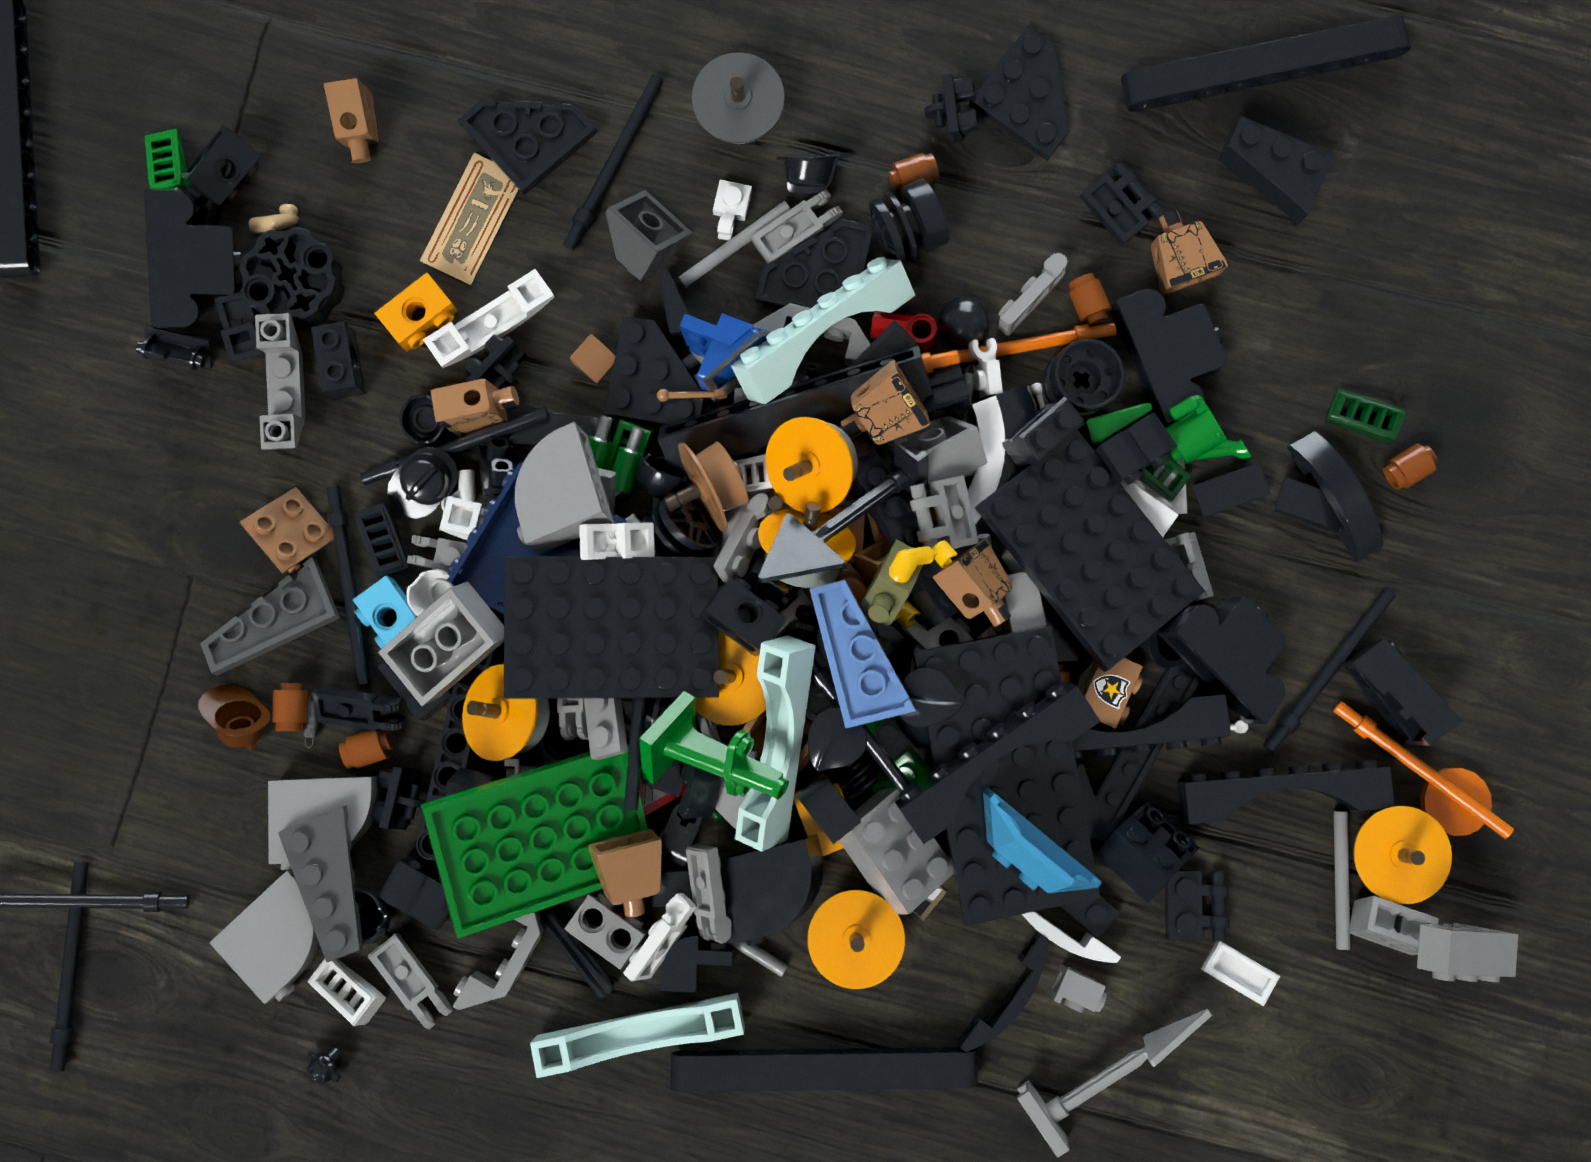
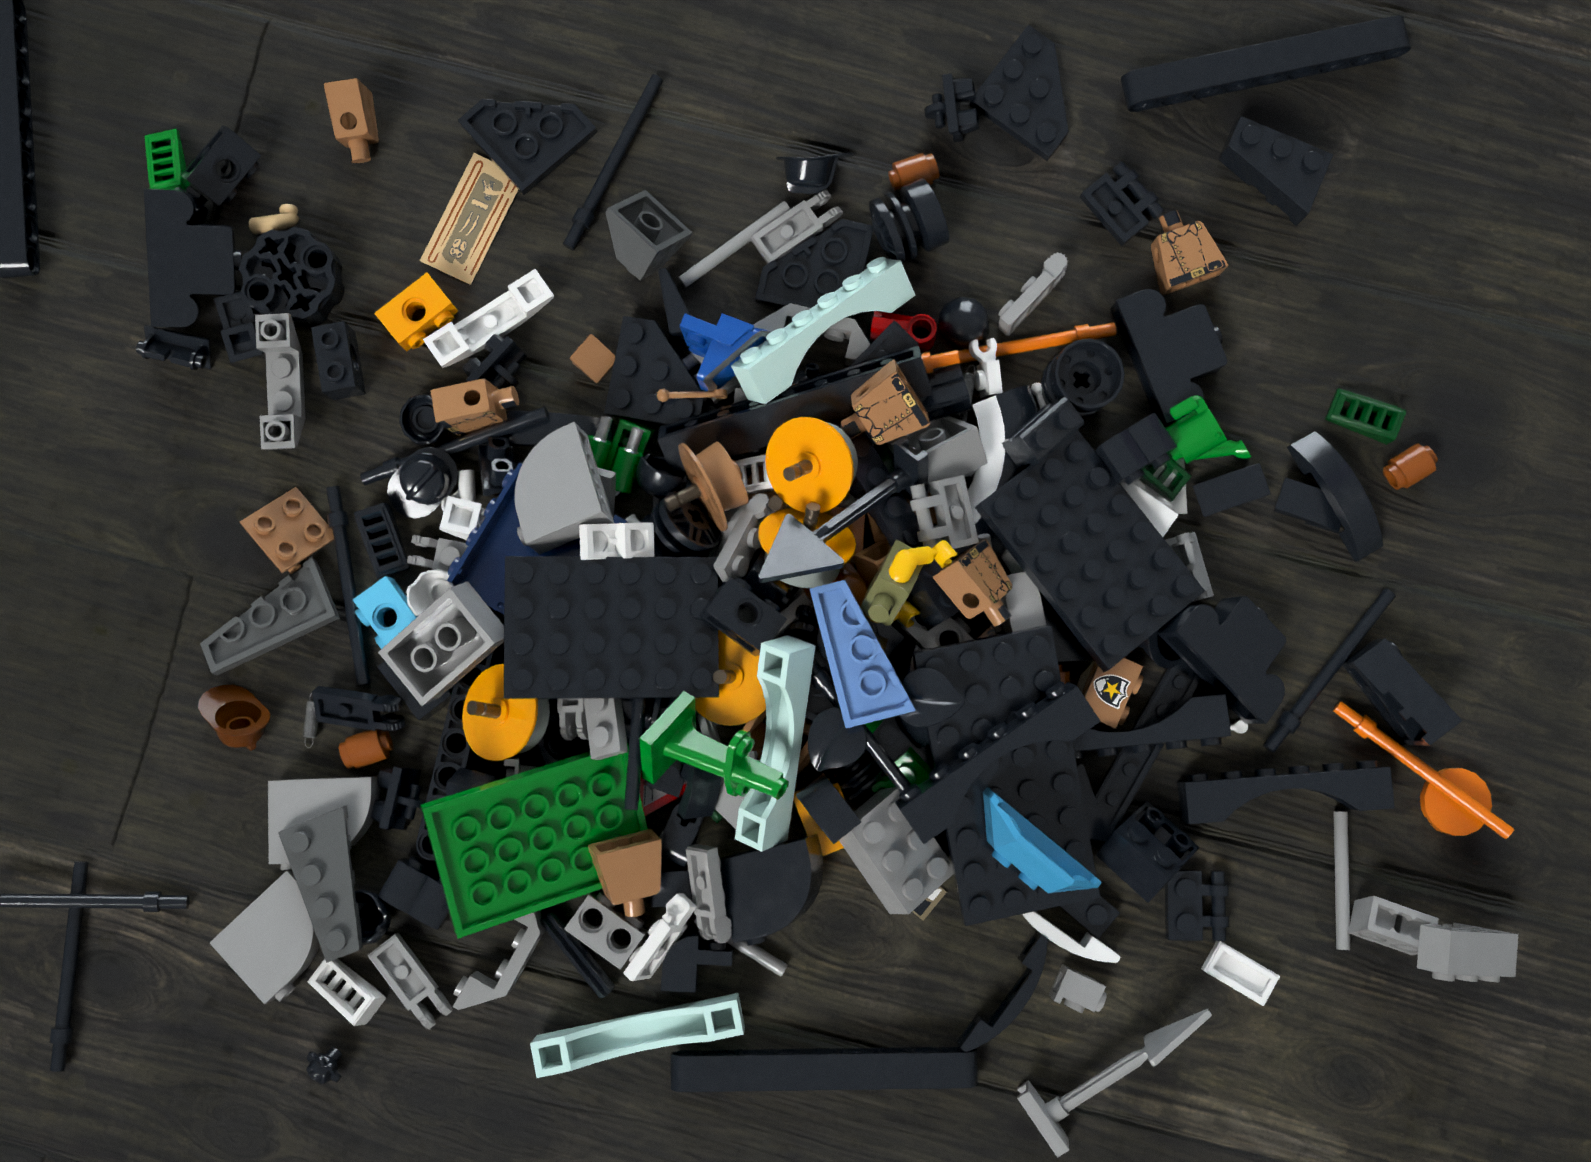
(290, 707): dark orange brick -> none
(732, 205): white plate -> none
(738, 97): dark grey piece -> none
(856, 939): light orange piece -> none
(1089, 299): dark orange brick -> none
(1103, 427): green slope -> none
(1402, 855): light orange piece -> none

